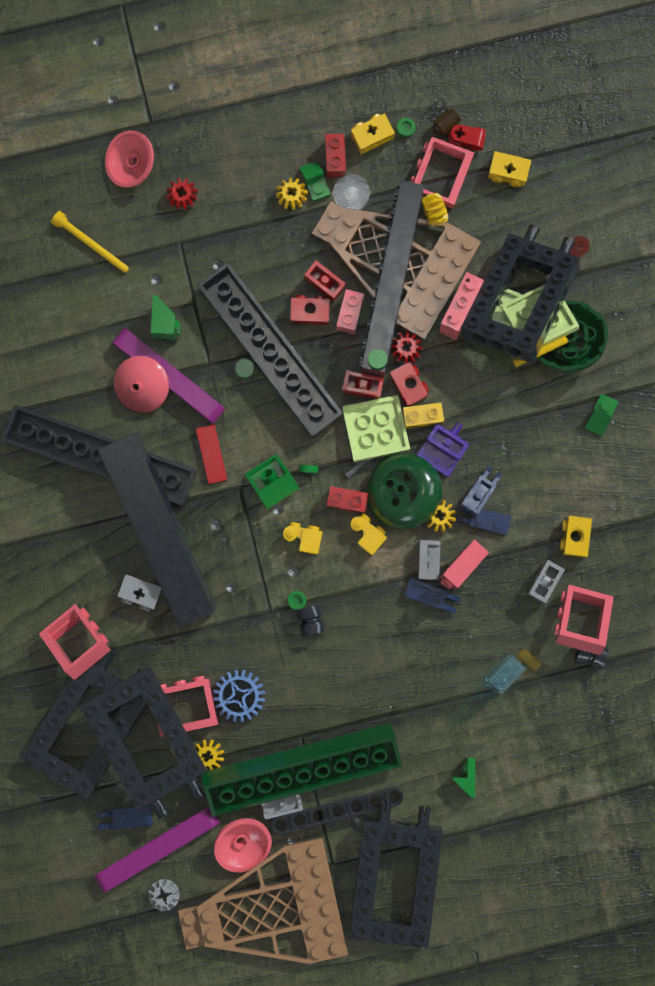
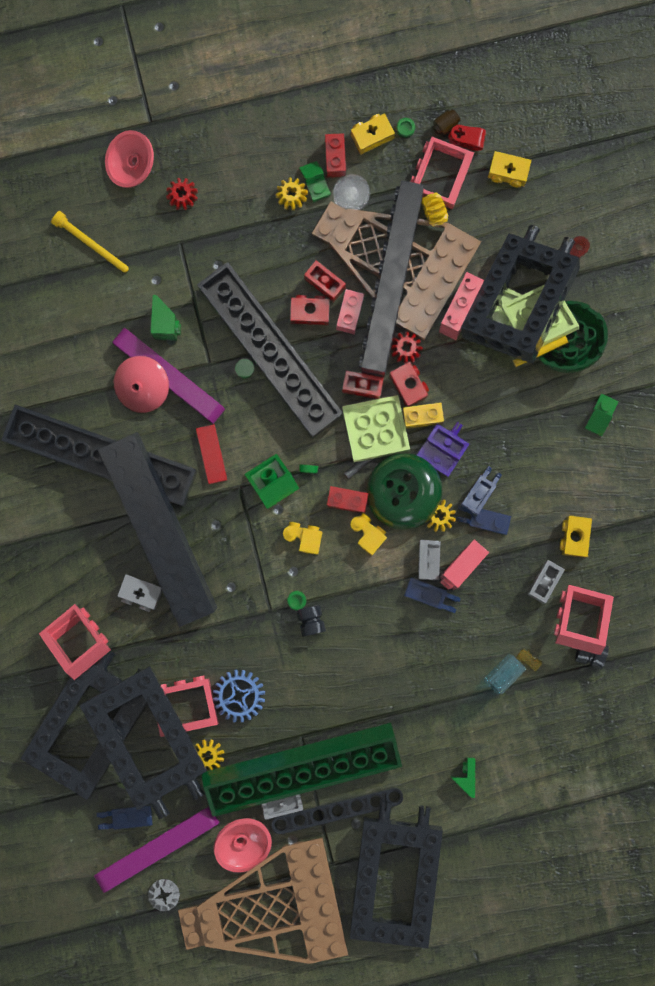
(377, 359): tile -> none

